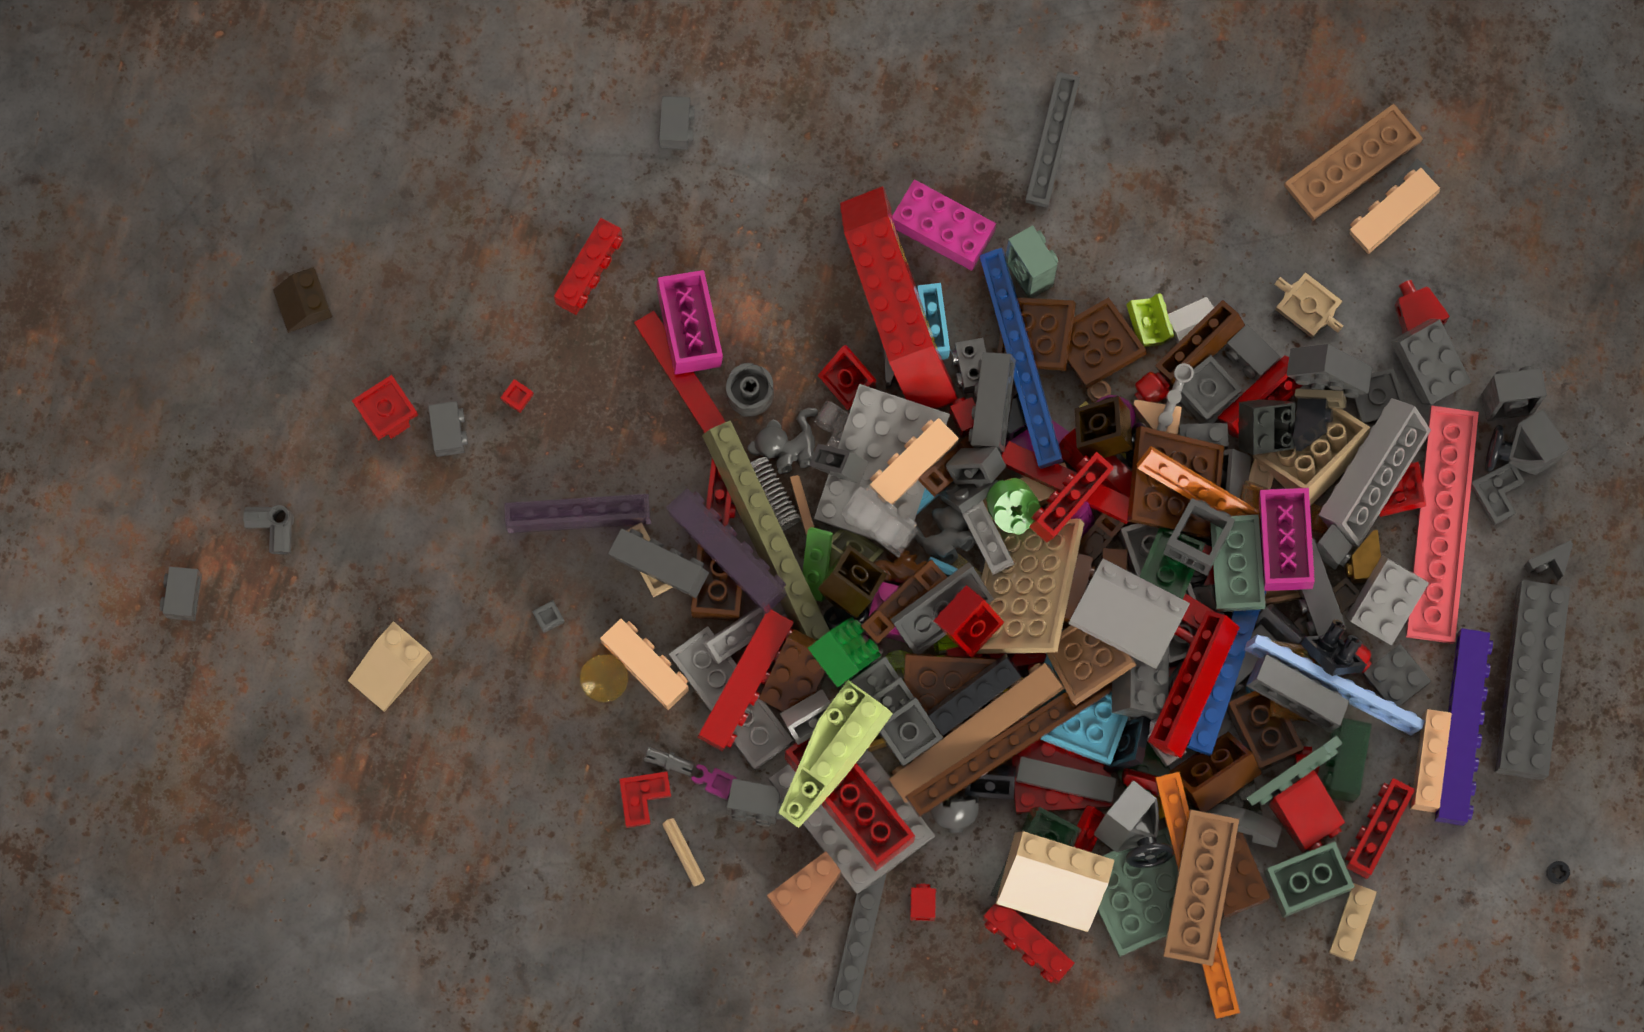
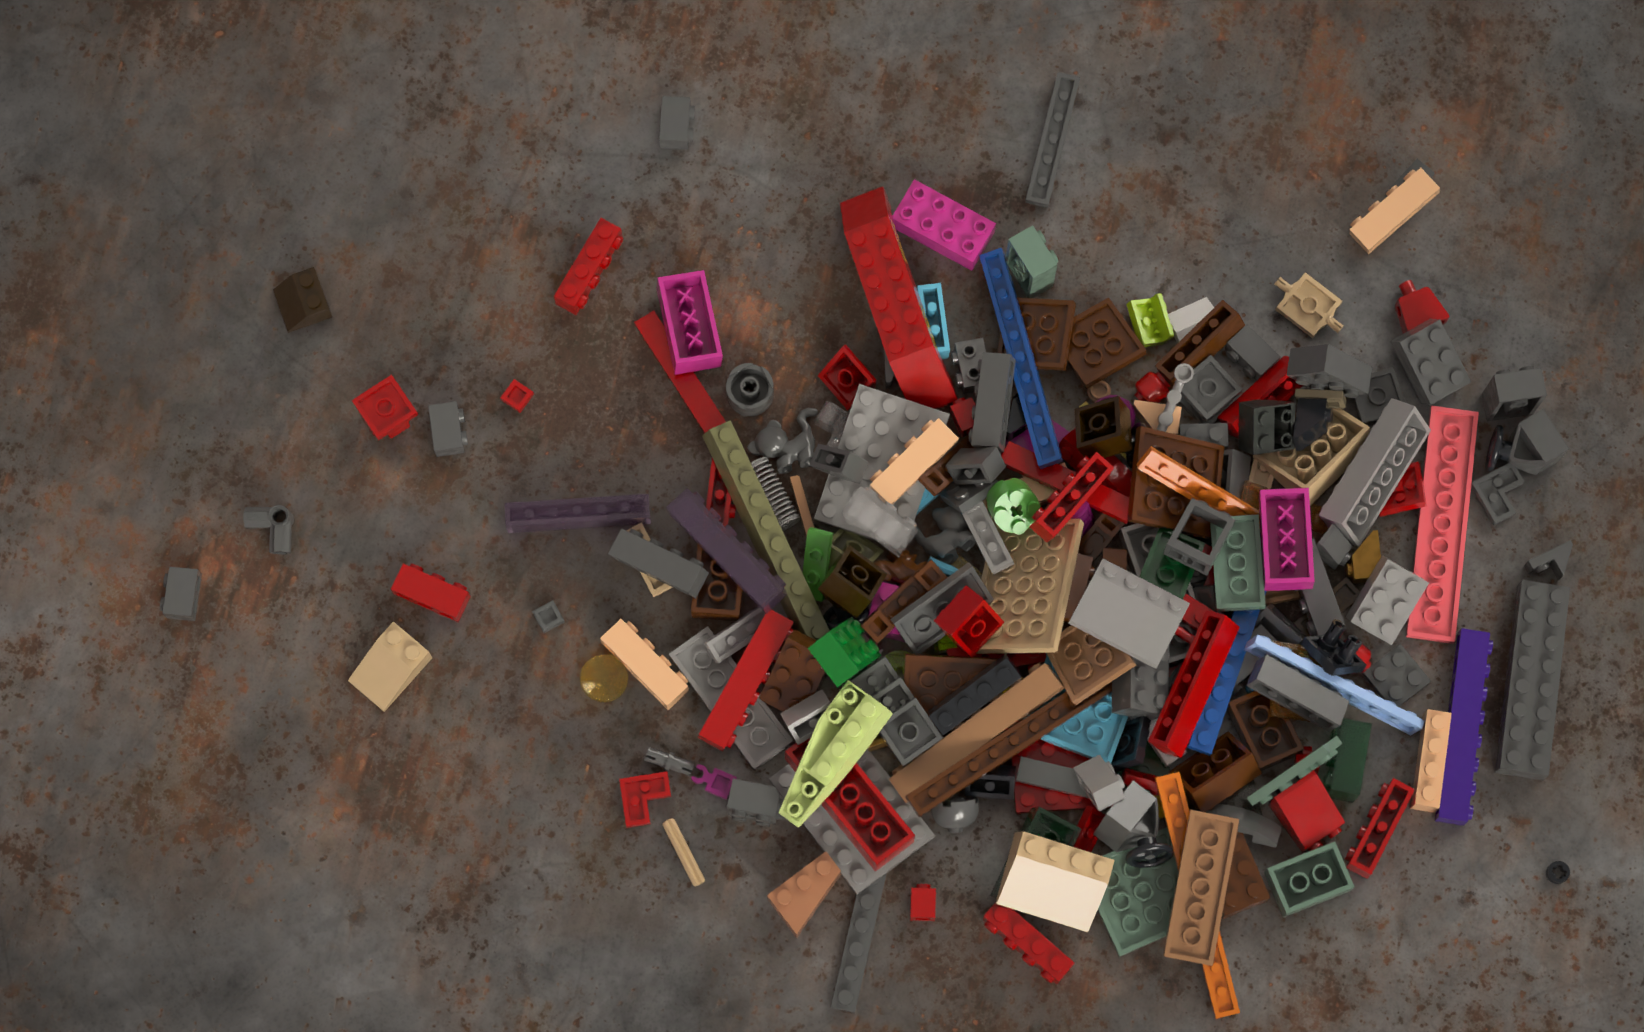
(431, 591): none -> red brick
(1100, 782): none -> light grey brick
(1352, 922): tan plate -> none
(1353, 162): medium nougat plate -> none

